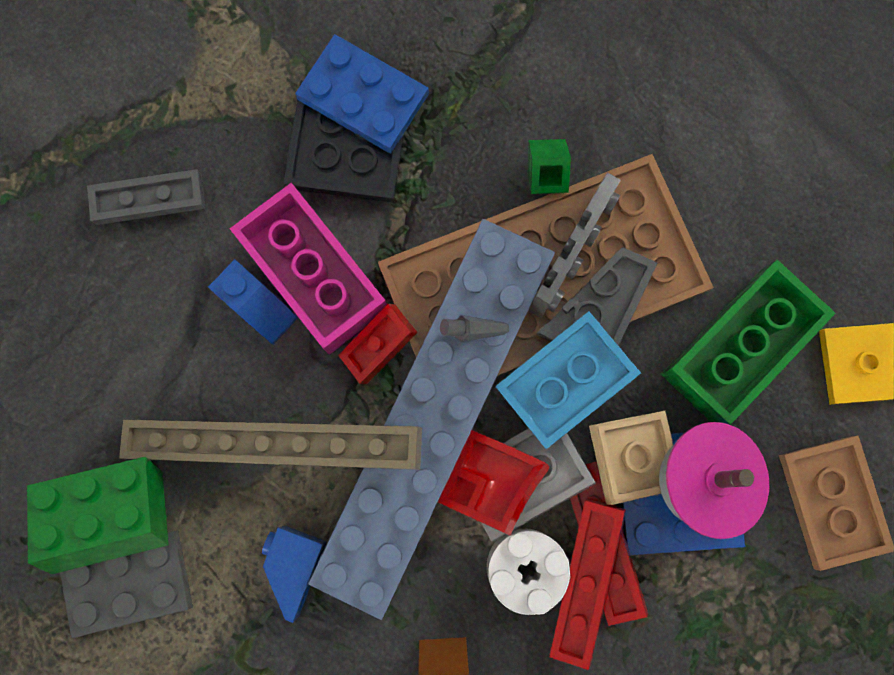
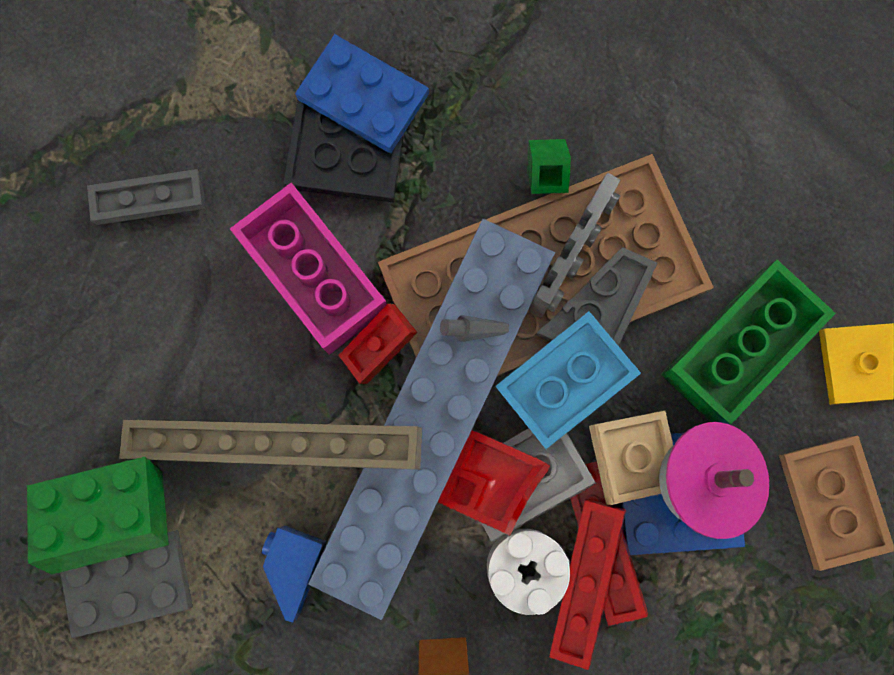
(253, 301): blue slope -> none

